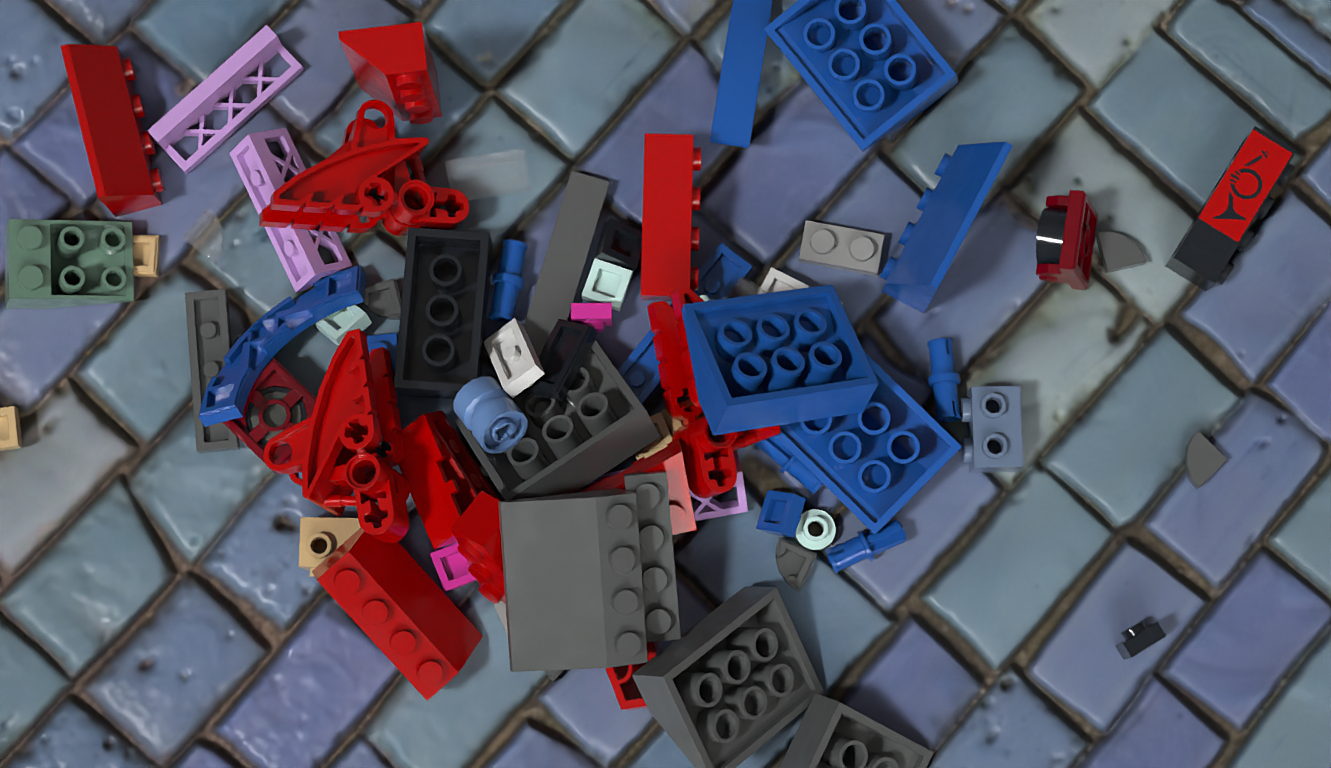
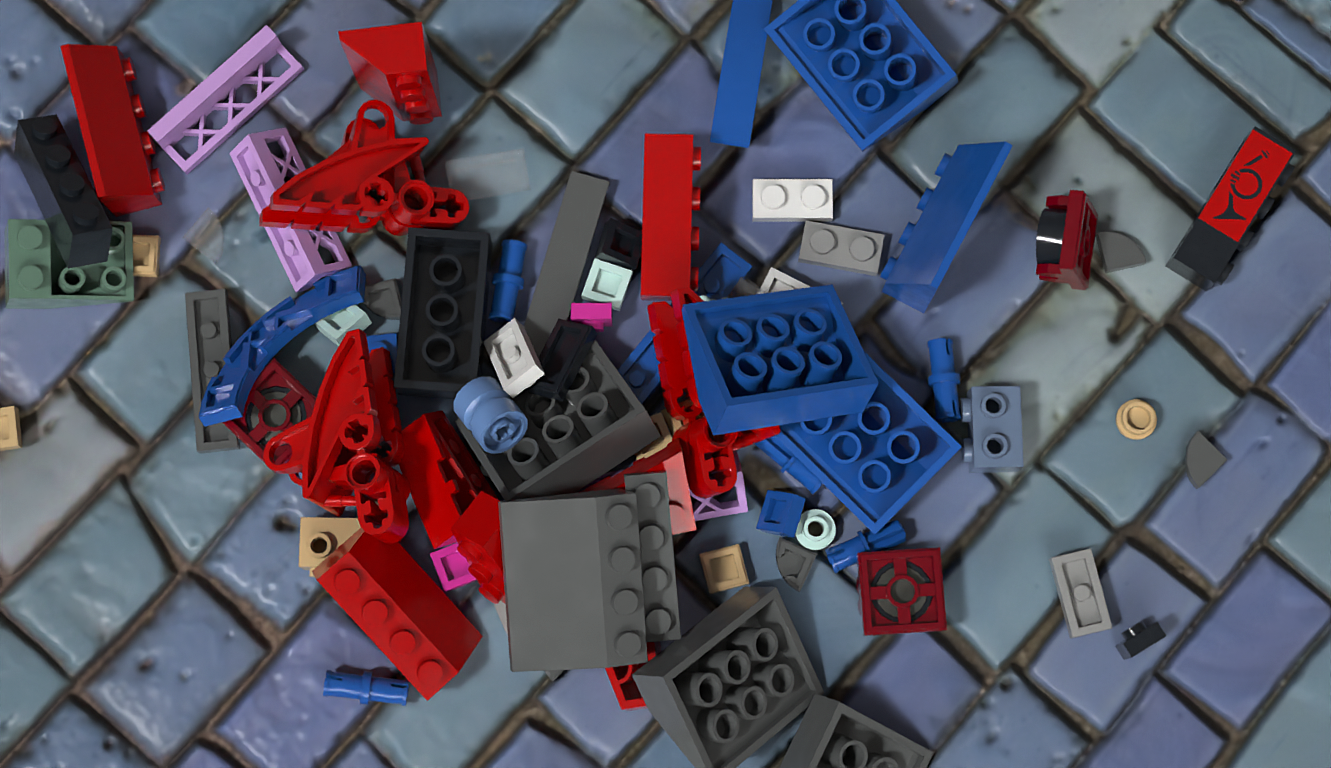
(62, 191): none -> black brick
(366, 687): none -> blue pin
(724, 569): none -> tan tile
(792, 200): none -> white plate
(901, 591): none -> dark red piece
(1080, 593): none -> light grey plate
(1136, 419): none -> tan plate

